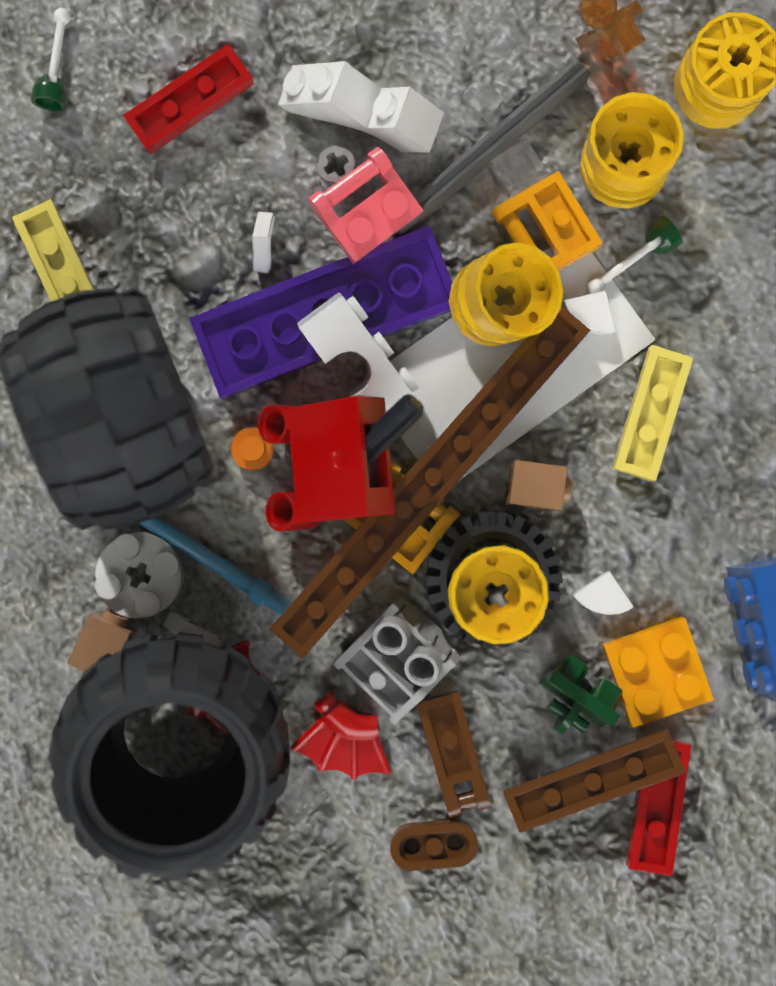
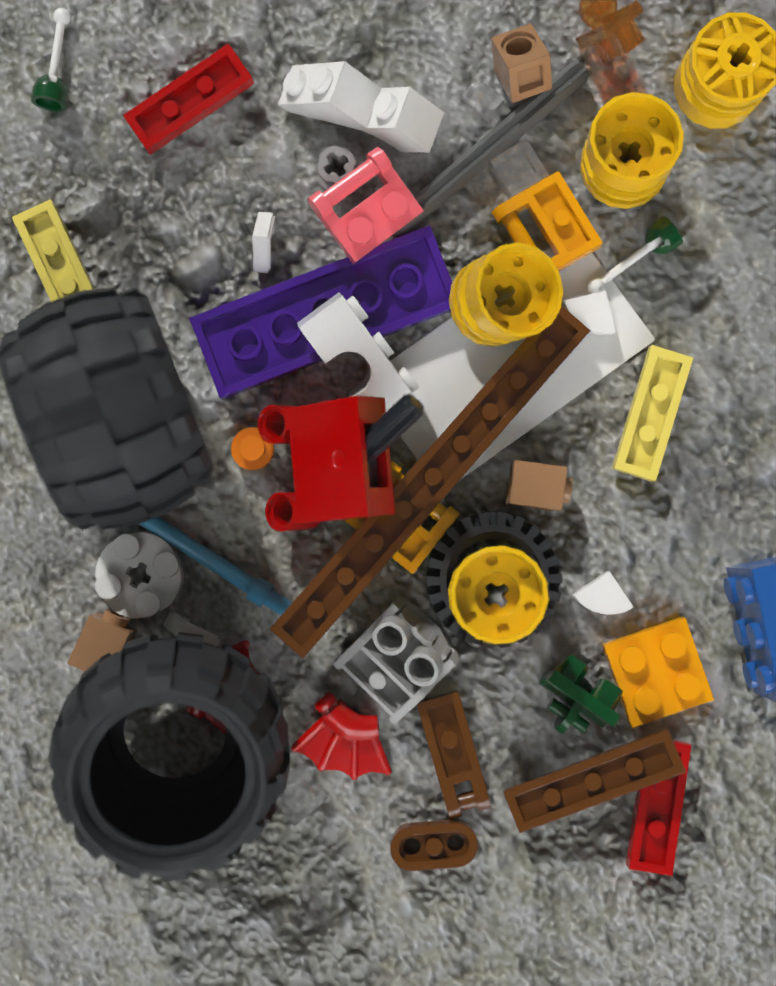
(521, 63): none -> medium nougat brick

